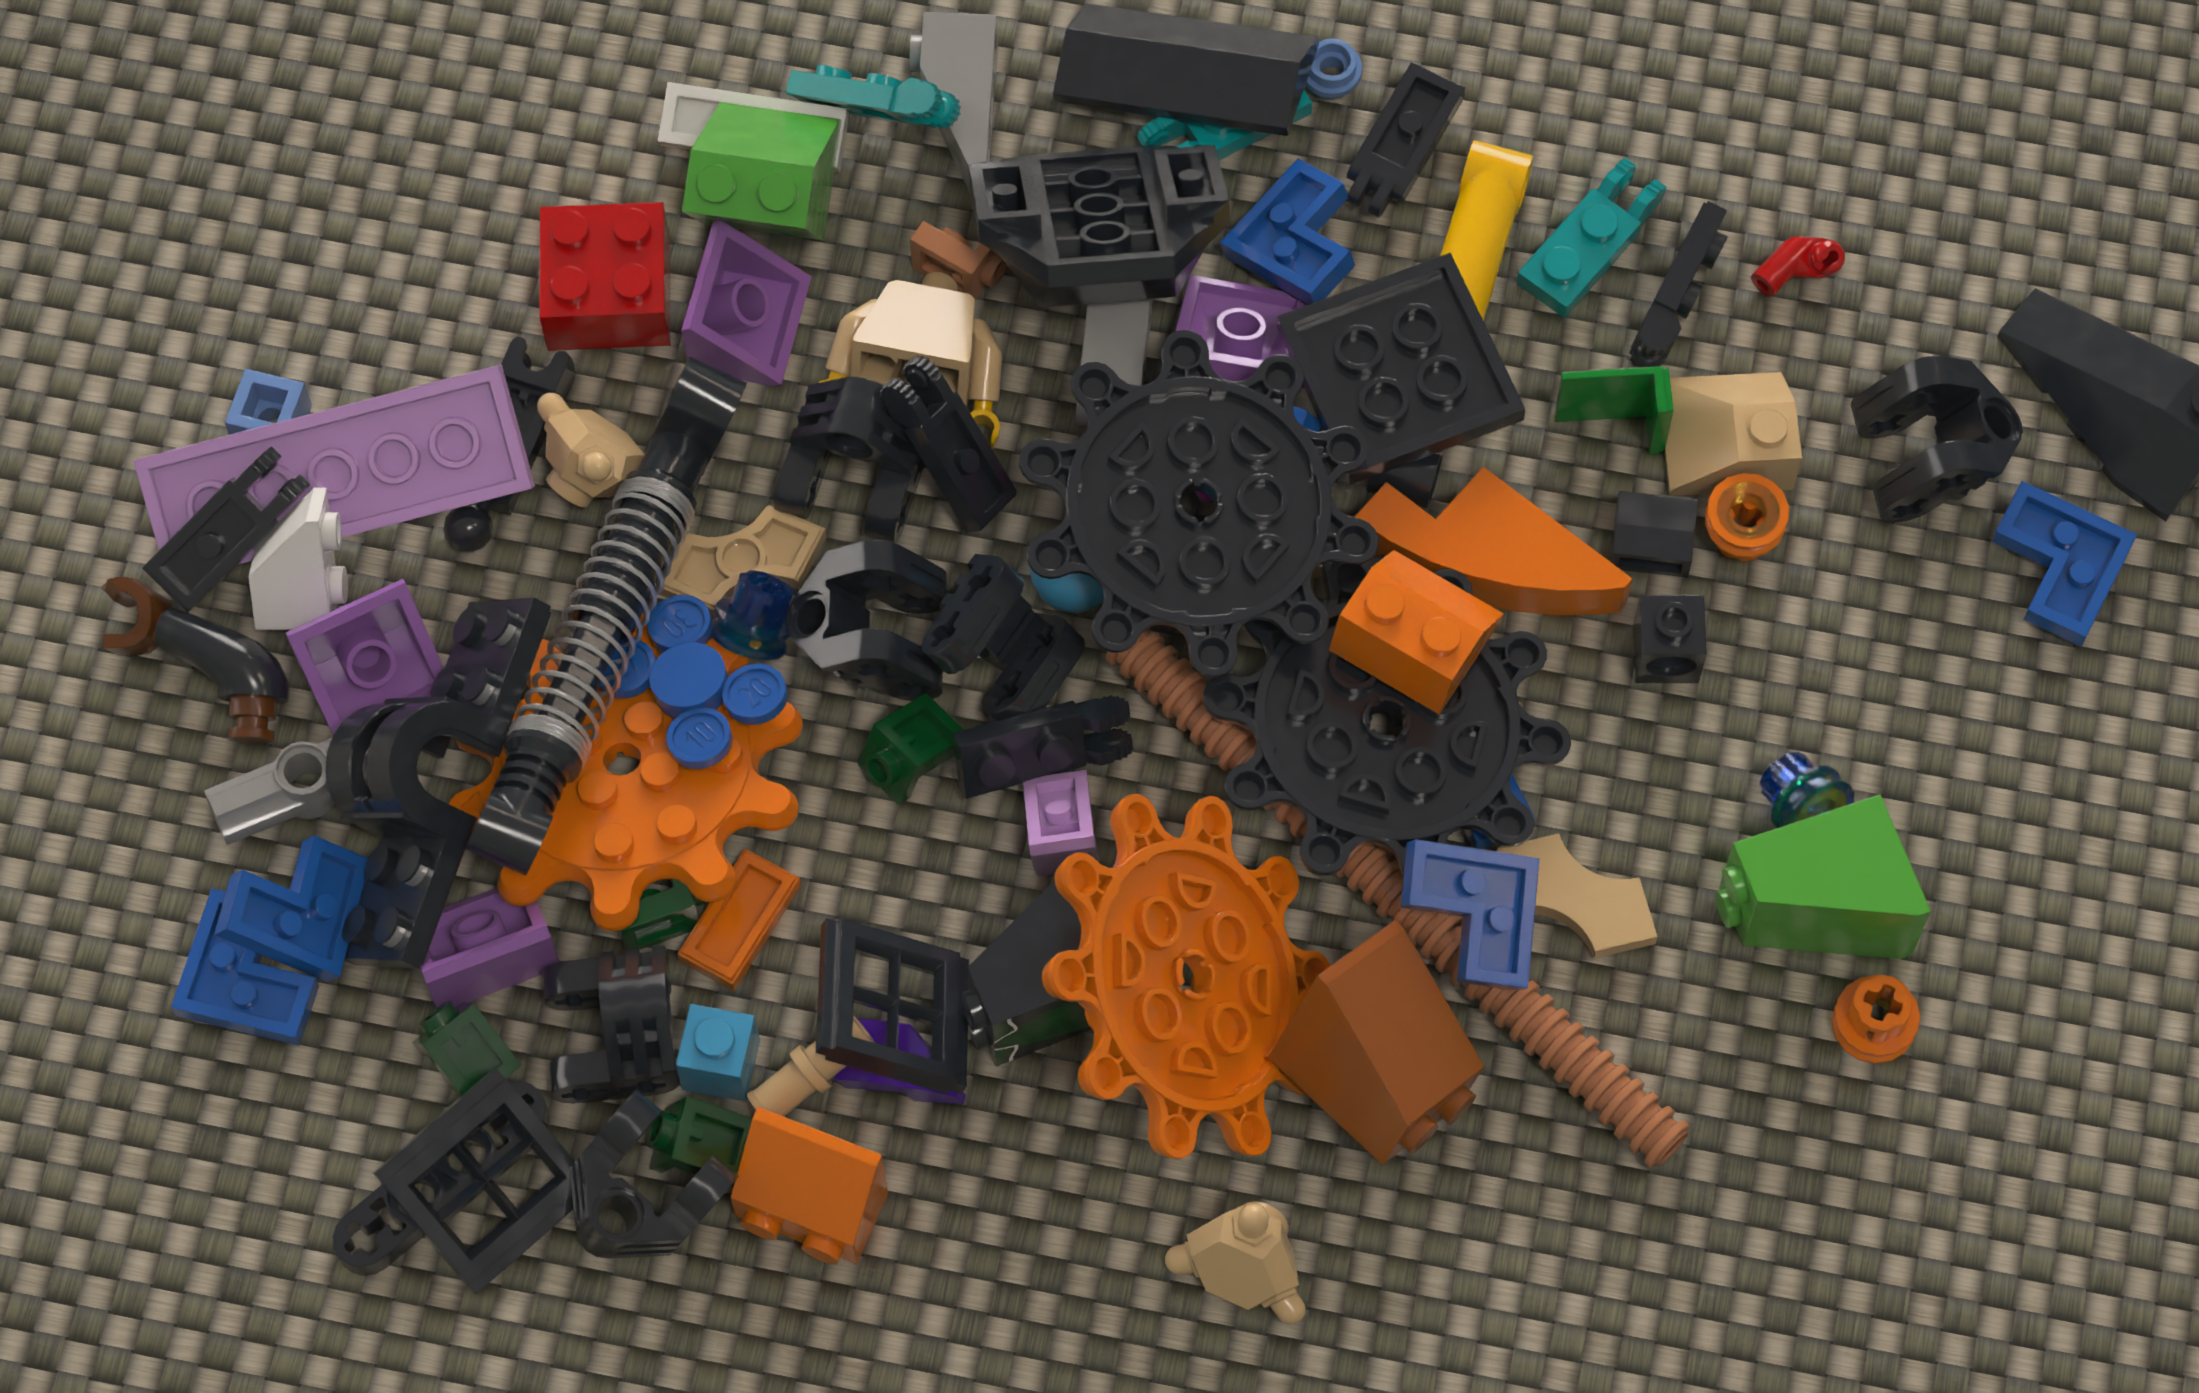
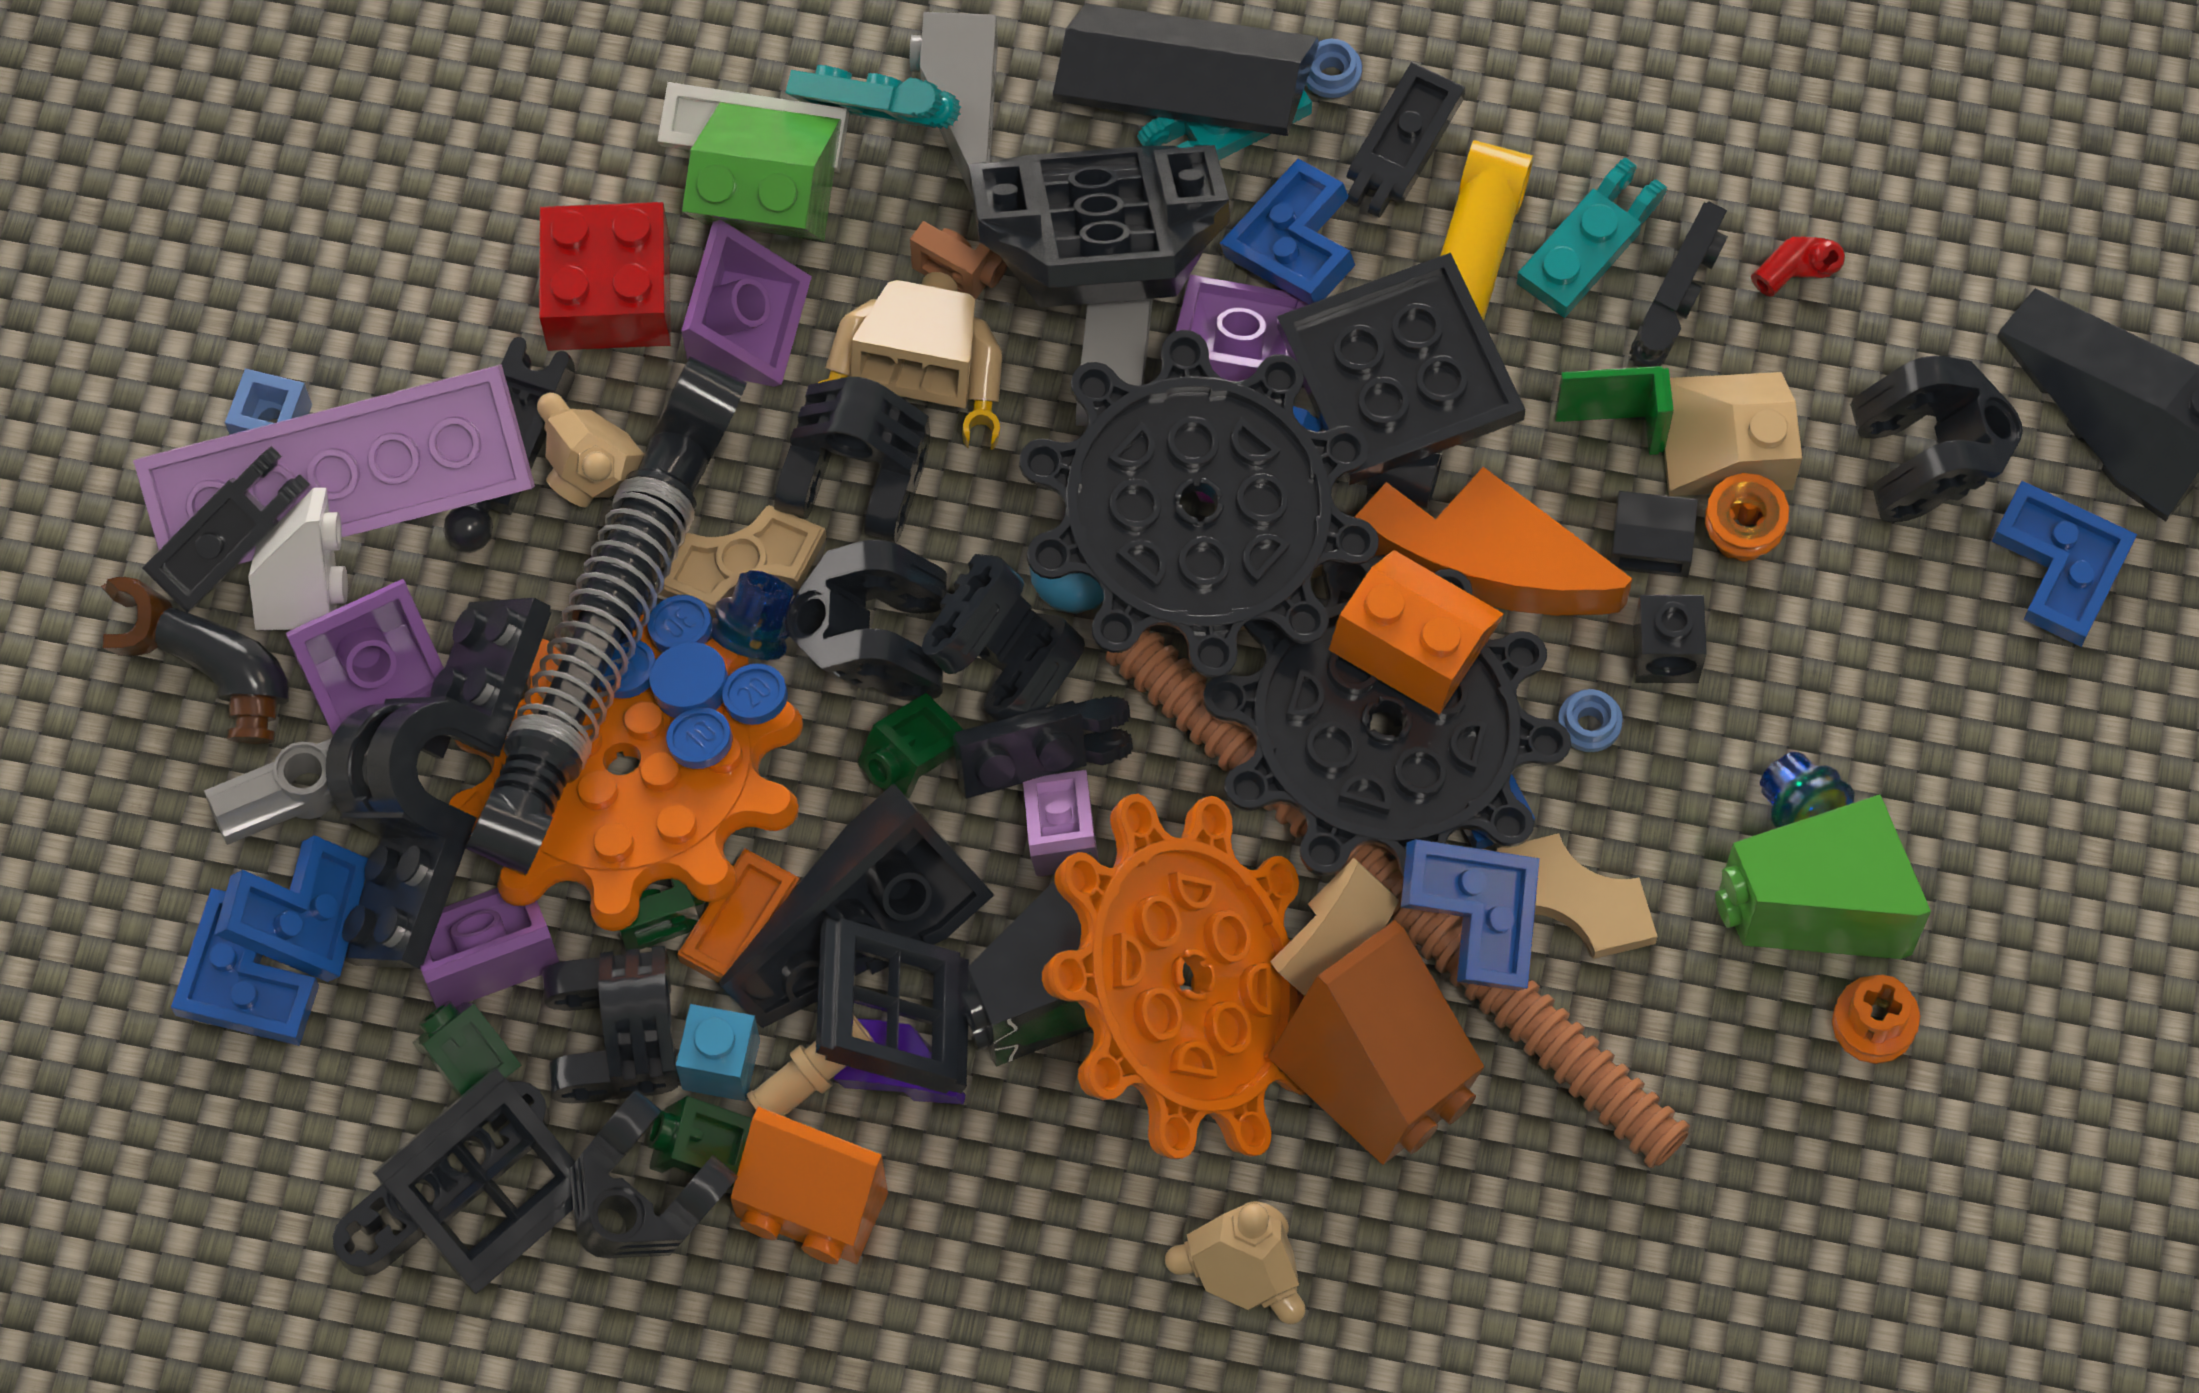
(878, 872): none -> black wedge
(949, 443): black hinge -> none
(1346, 916): none -> tan slope
(1594, 704): none -> medium blue plate

